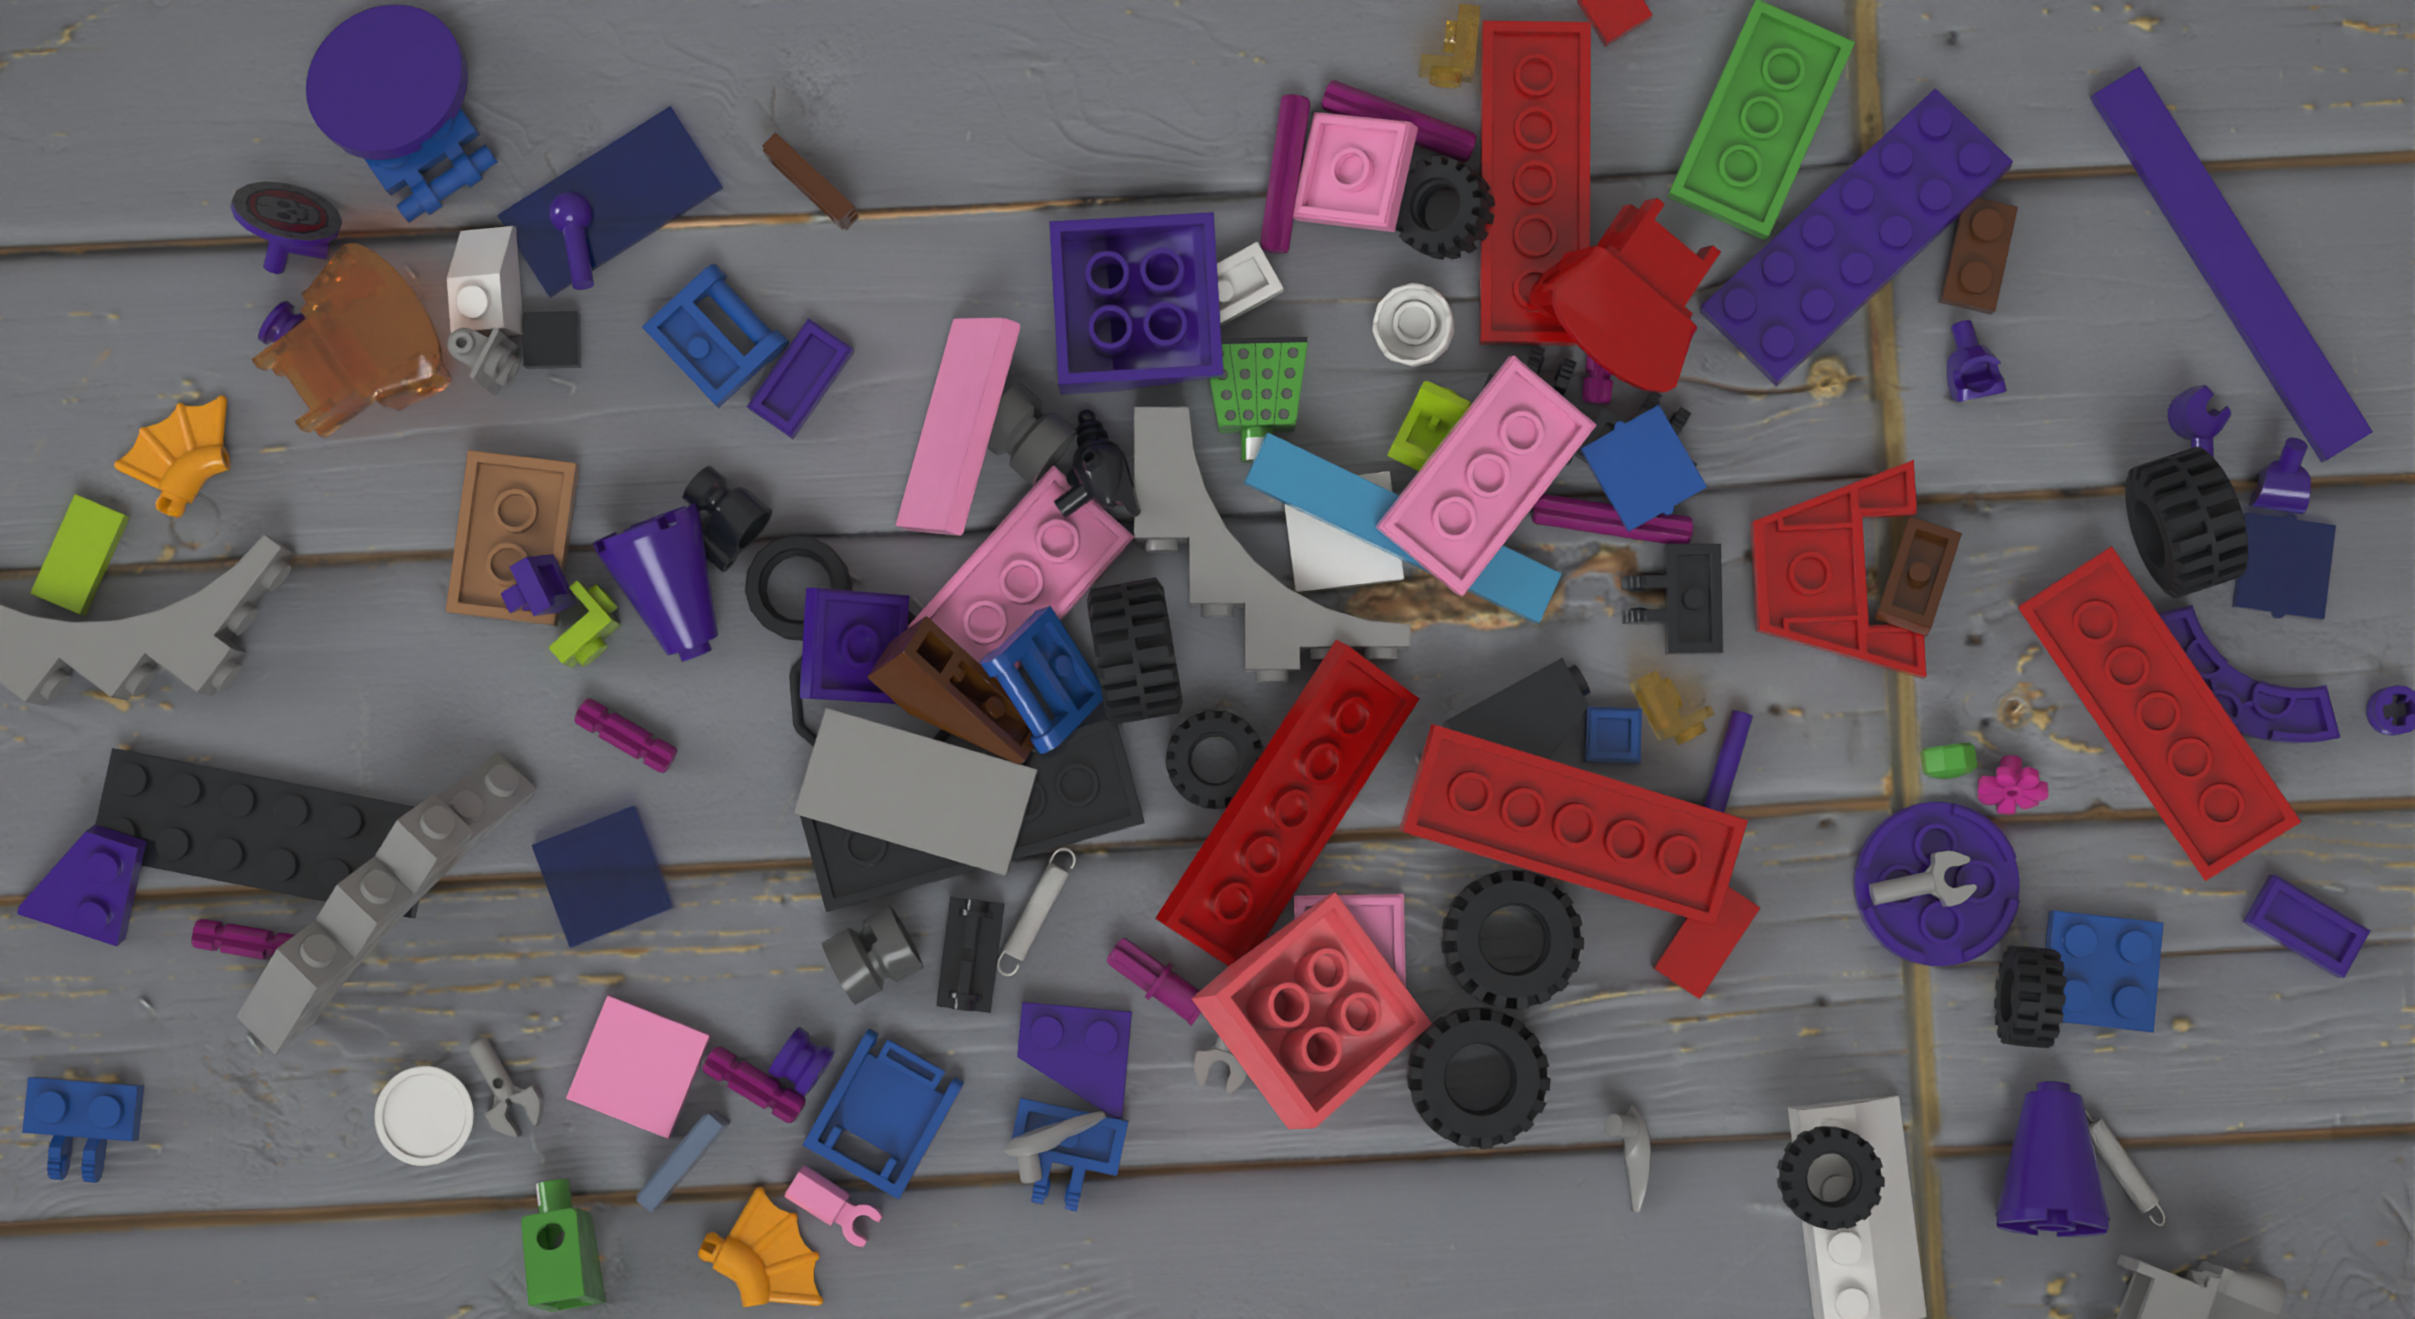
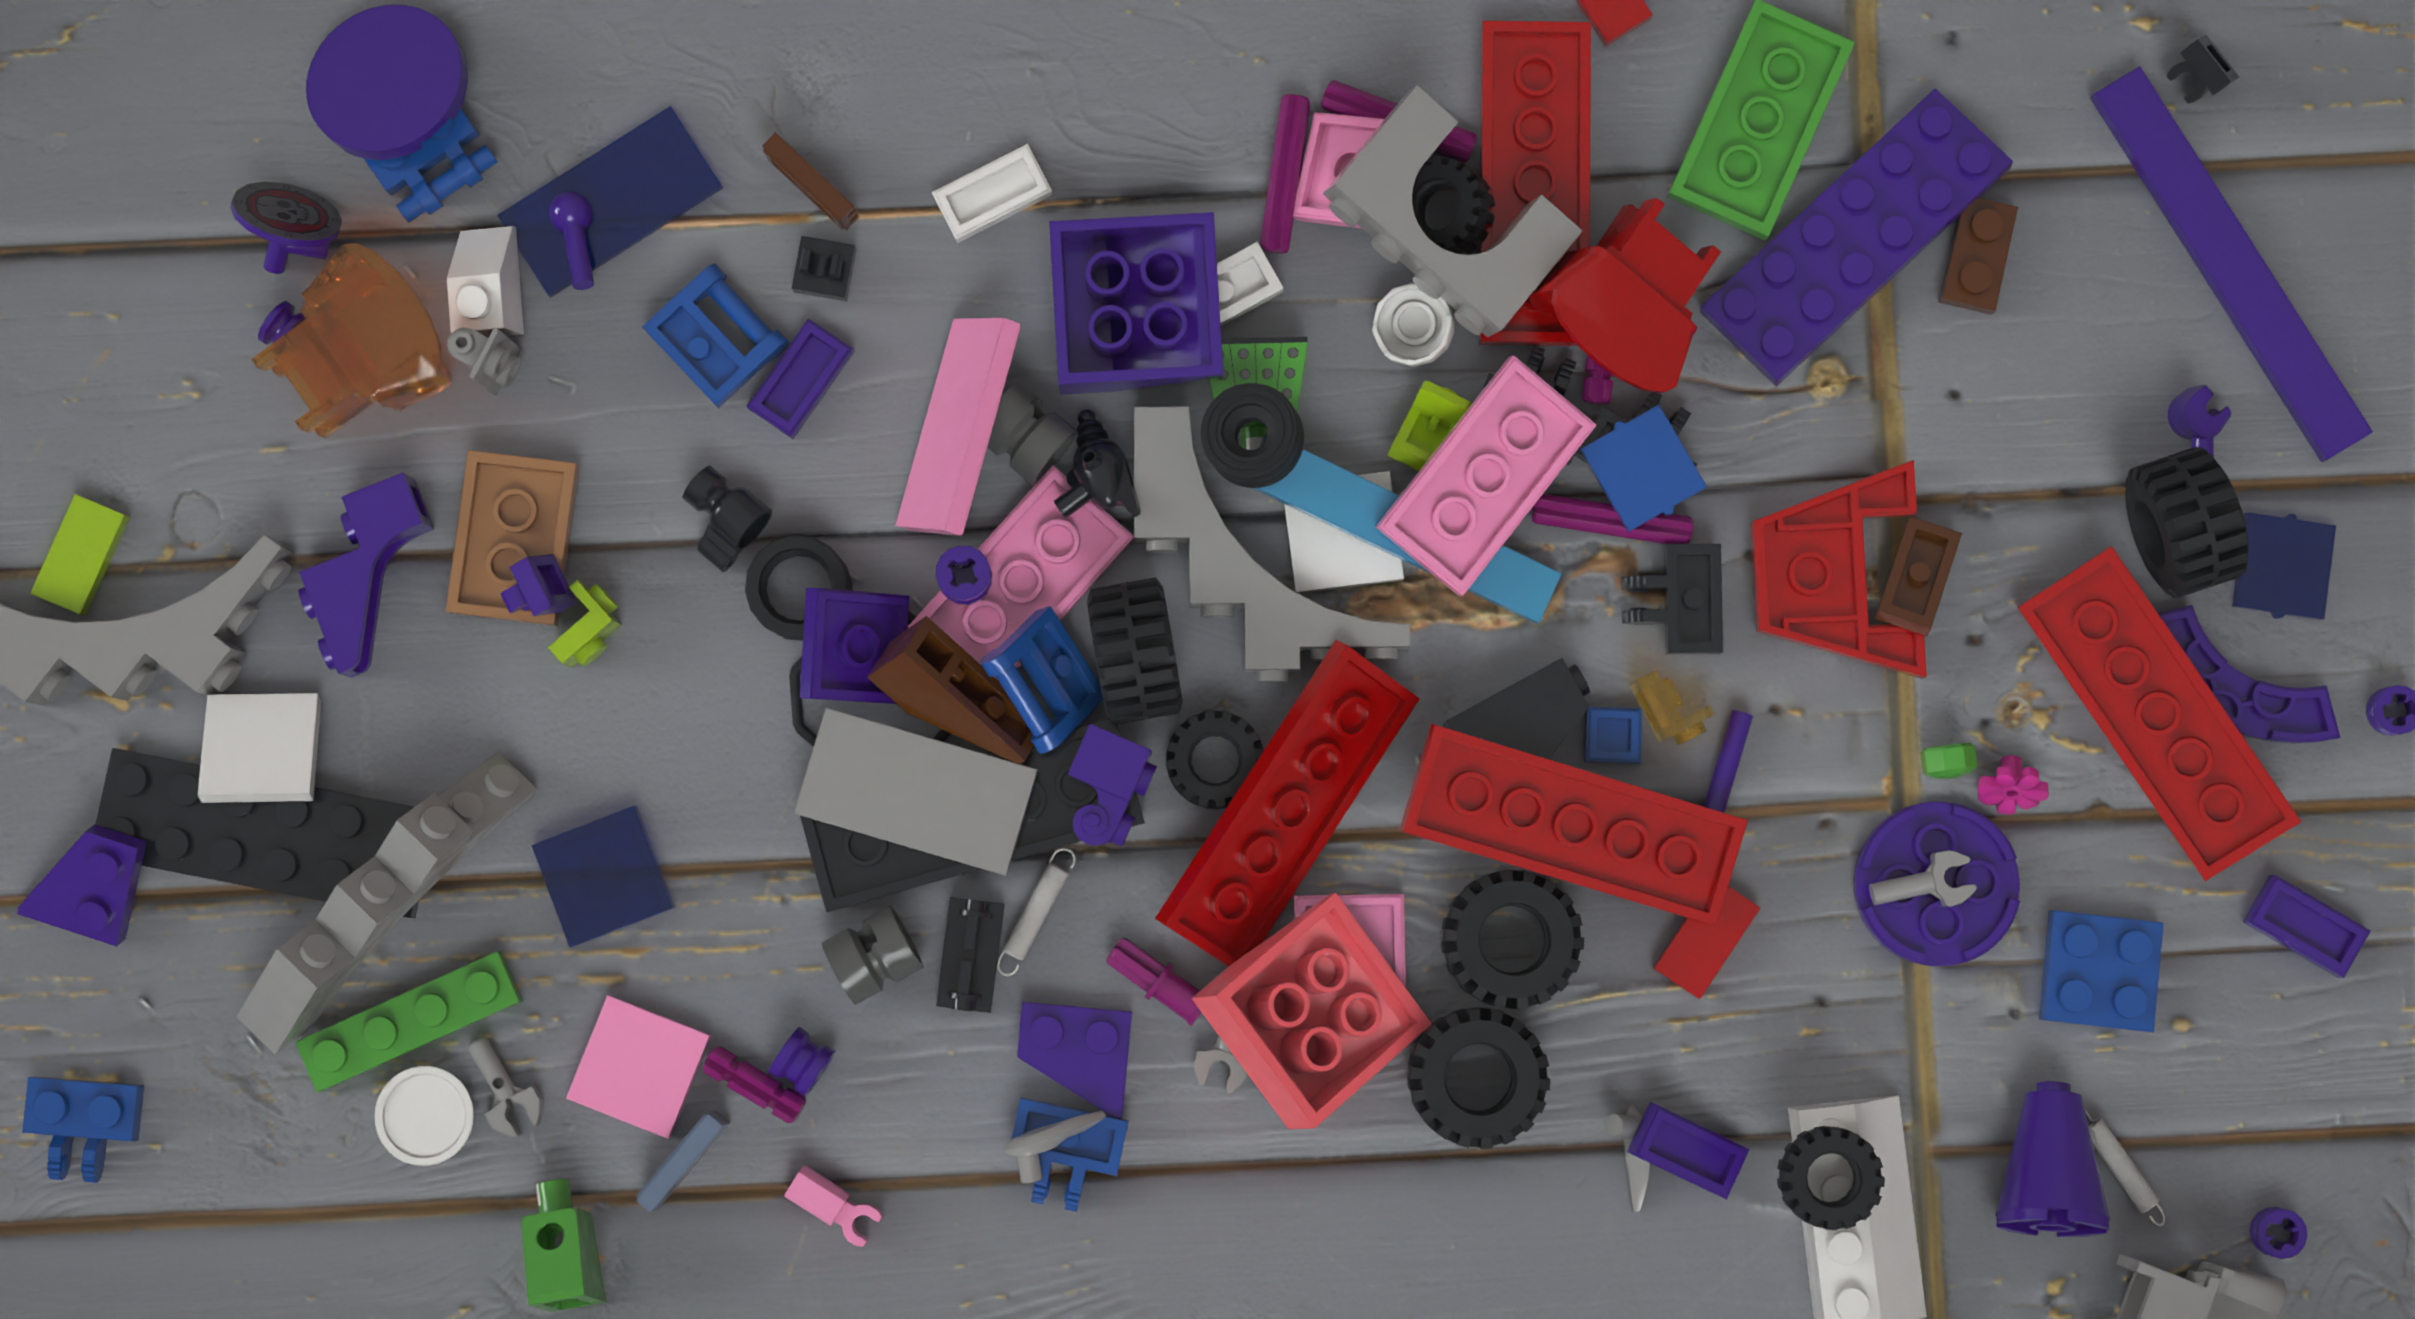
(180, 454): light orange arm -> none
(237, 939): magenta axle -> none
(259, 747): none -> white tile
(348, 588): none -> dark purple arch
(409, 1021): none -> bright green plate
(551, 340): black tile -> none
(625, 735): magenta axle -> none
(666, 578): dark purple cone -> none
(764, 1256): light orange arm -> none
(824, 268): none -> black tile
(888, 1104): blue container -> none
(966, 588): none -> dark purple wheel
(992, 193): none -> white tile
(1116, 772): none -> dark purple brick
(1252, 404): none -> black tyre
(1378, 197): none -> light grey arch
(1460, 40): clear yellow bracket -> none
(1688, 1150): none -> dark purple tile
(1972, 367): dark purple piece -> none
(2030, 996): black tyre -> none
(2207, 66): none -> black tile
(2275, 1215): none -> dark purple bush
(2284, 482): dark purple piece -> none

